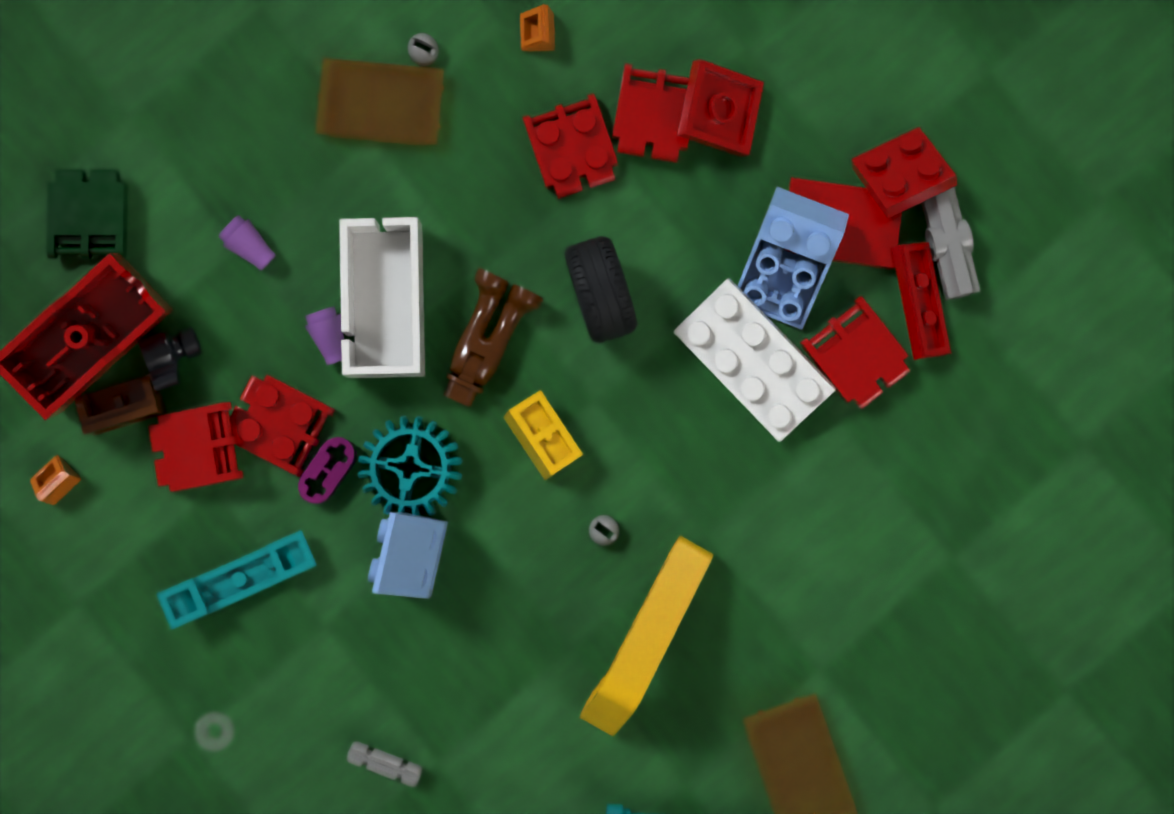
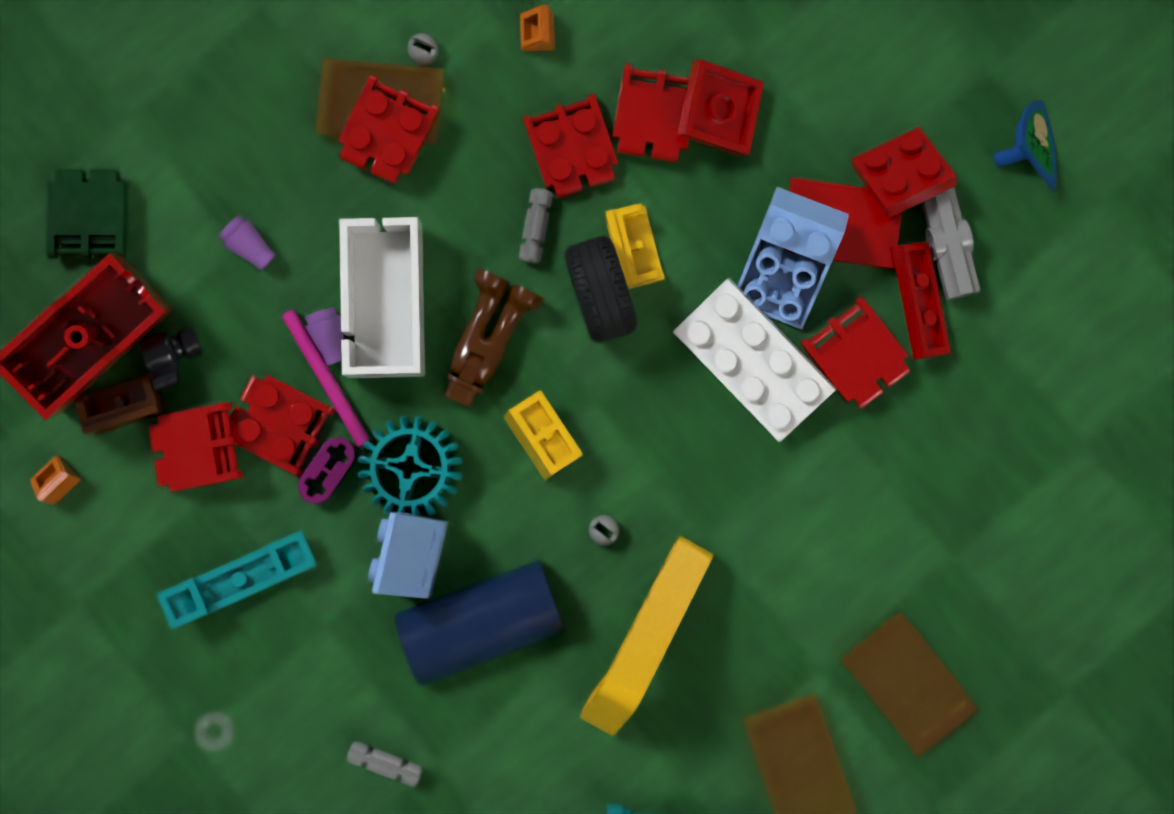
(325, 377): none -> dark pink bar
(386, 131): none -> red plate
(479, 623): none -> dark blue brick
(535, 226): none -> light grey axle
(634, 245): none -> yellow hinge
(909, 684): none -> clear orange piece
(1033, 142): none -> blue shield

